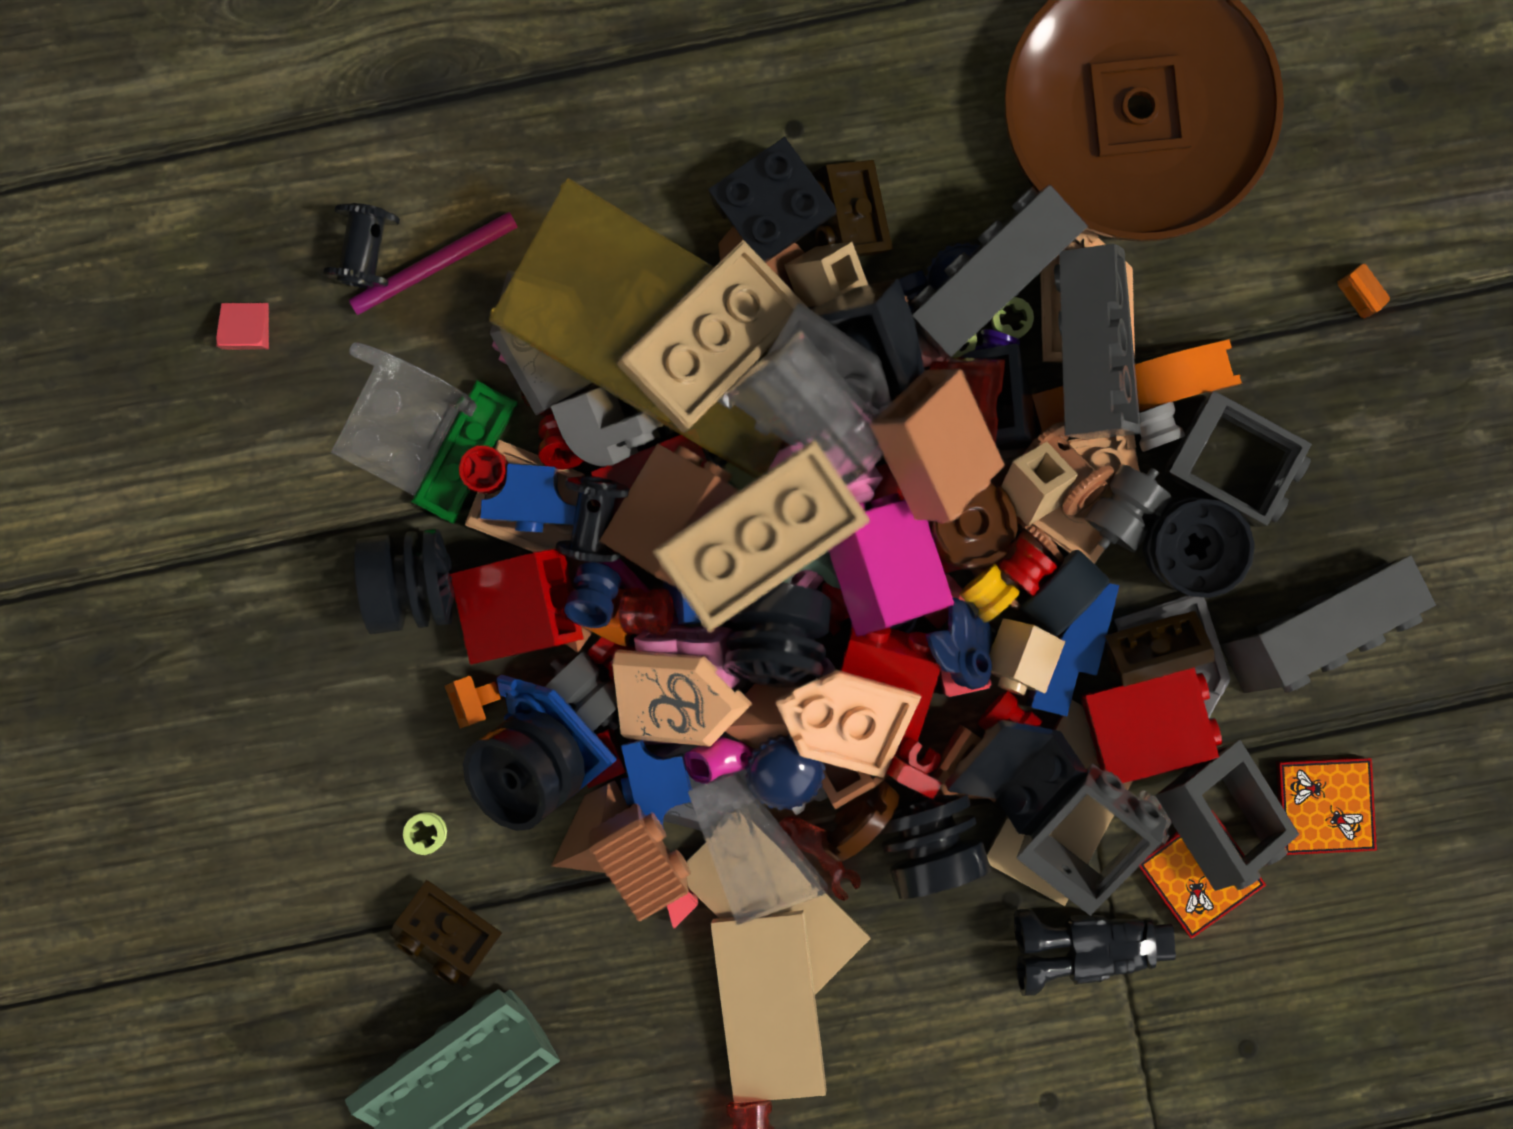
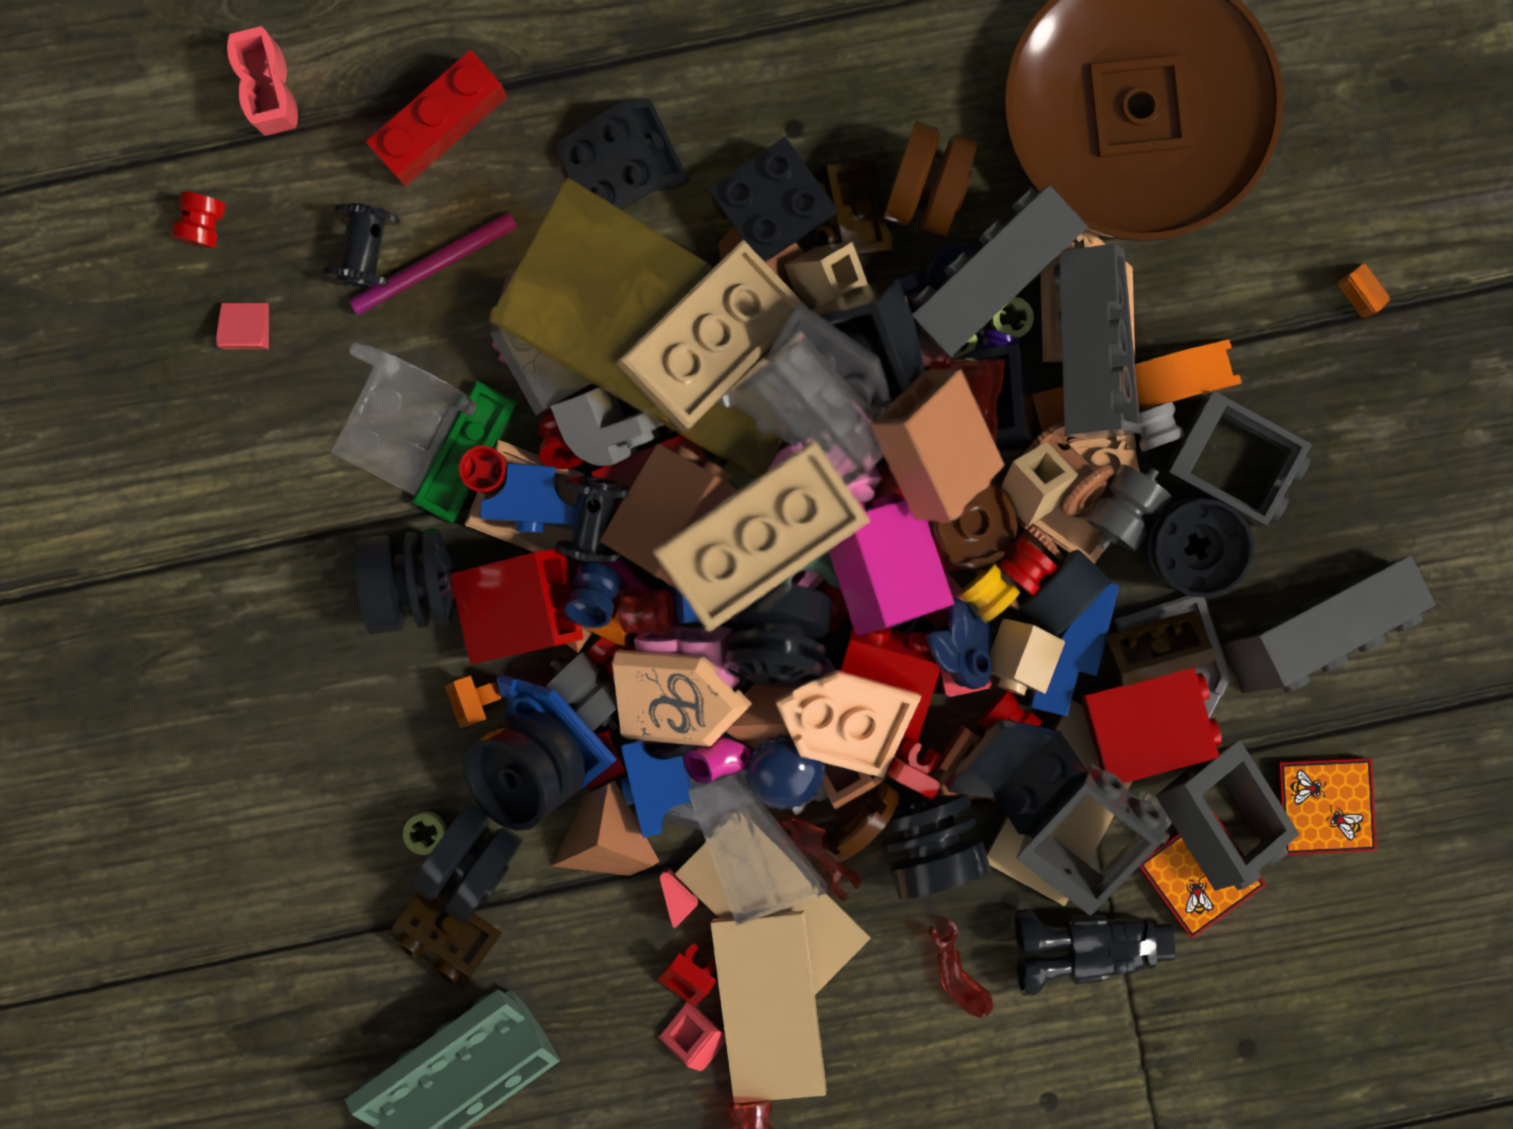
(197, 220): none -> red wheel
(262, 83): none -> coral brick
(437, 118): none -> red brick
(468, 864): none -> black wheel
(623, 154): none -> black bracket
(639, 861): nougat brick -> none
(687, 978): none -> red tile
(693, 1037): none -> coral slope
(931, 180): none -> reddish brown wheel
(955, 980): none -> clear red arm

